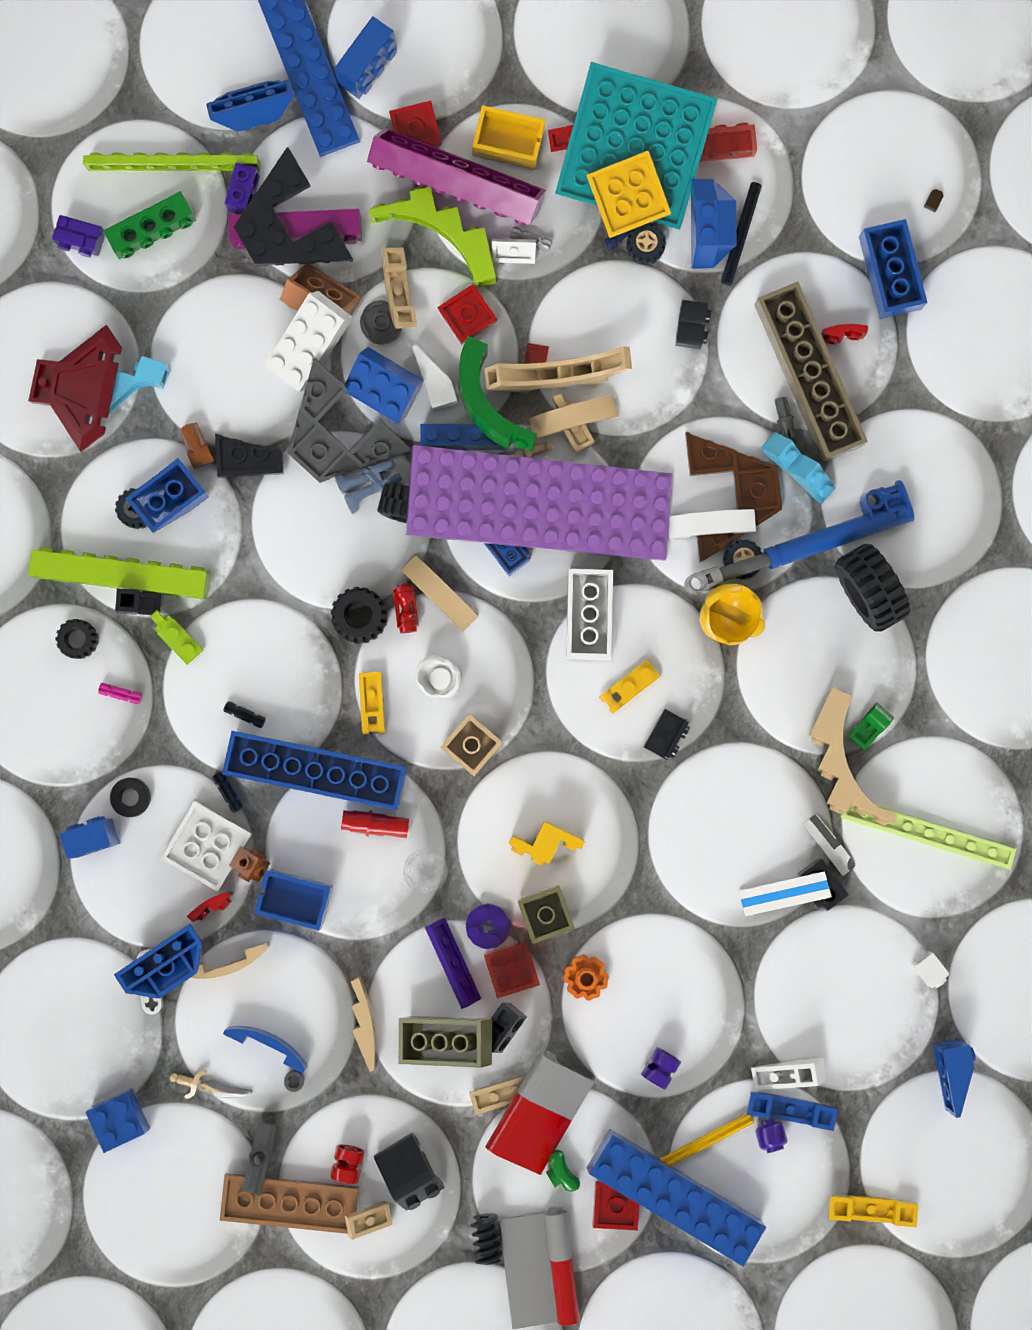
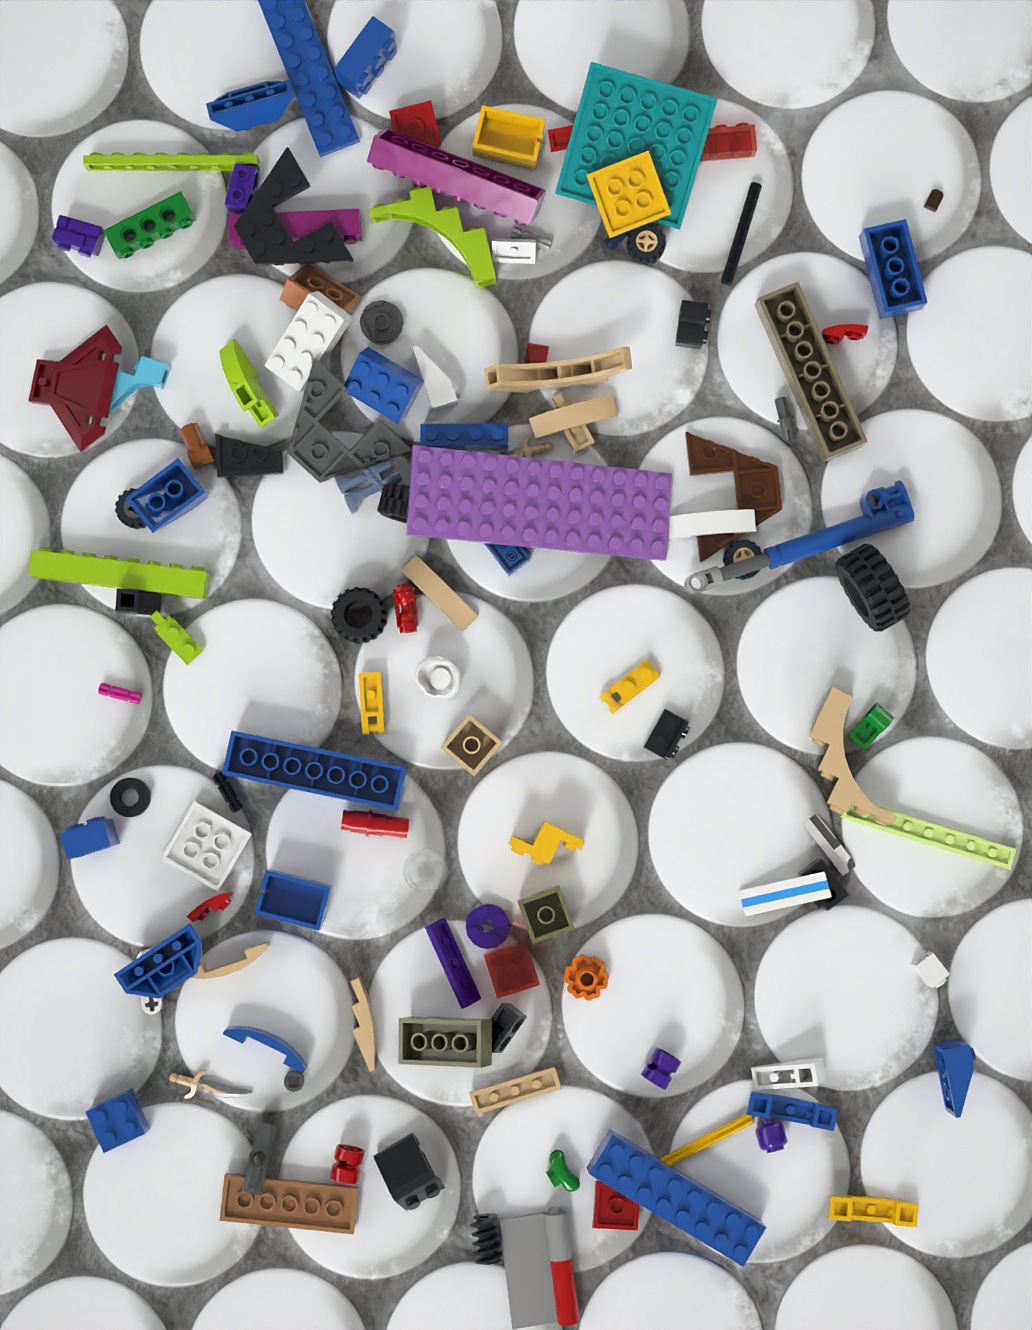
(63, 635): black tyre -> none
(243, 383): none -> lime slope
(244, 714): black axle -> none
(249, 864): dark orange brick -> none
(368, 1220): tan plate -> none
(397, 288): tan slope -> none
(467, 314): red plate -> none
(477, 406): green arch -> none
(539, 1113): door -> none
(589, 614): white brick -> none
(711, 223): blue wedge -> none
(732, 614): yellow piece -> none
(802, 468): medium azure arch -> none

